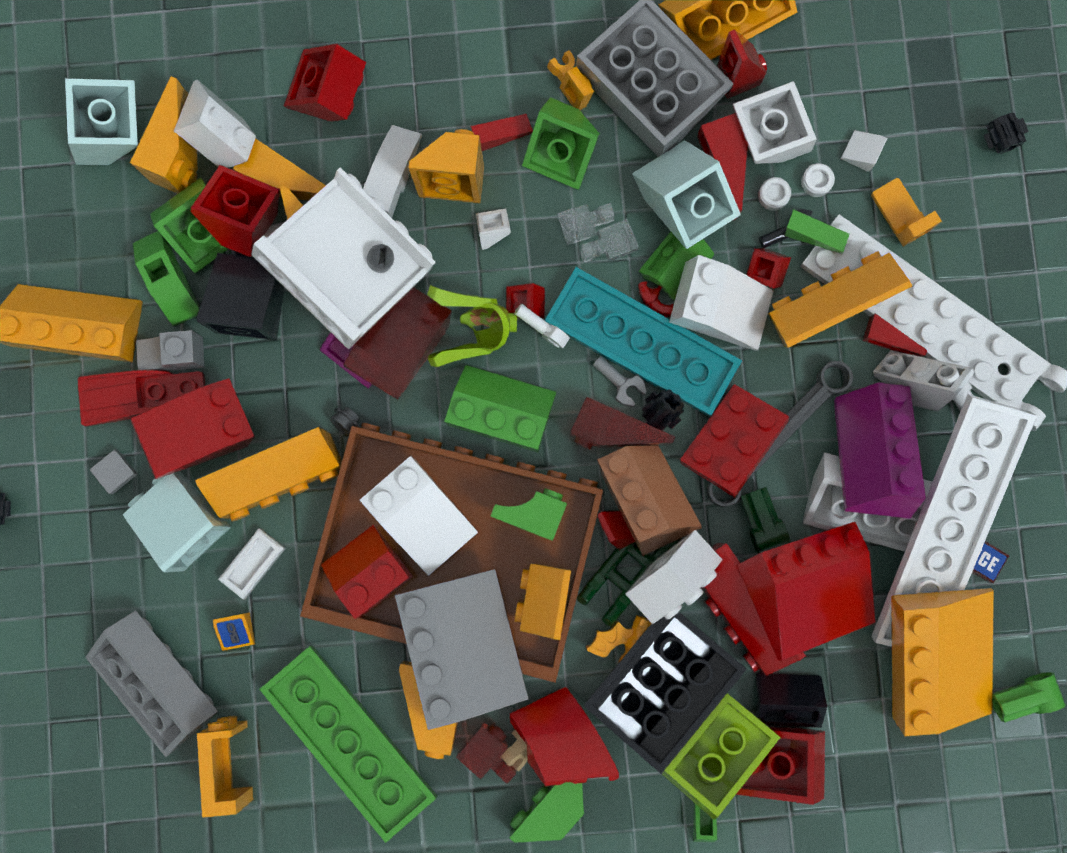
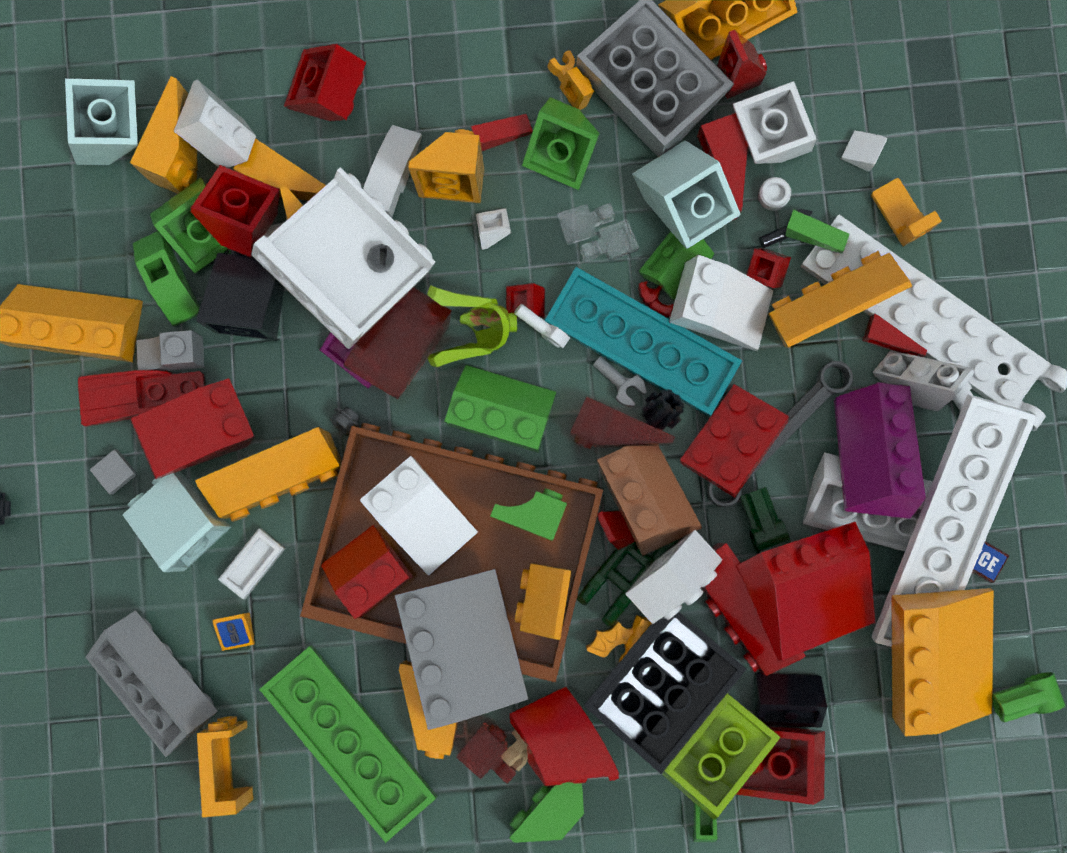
(817, 180): white tile -> none
(1006, 133): black gear -> none

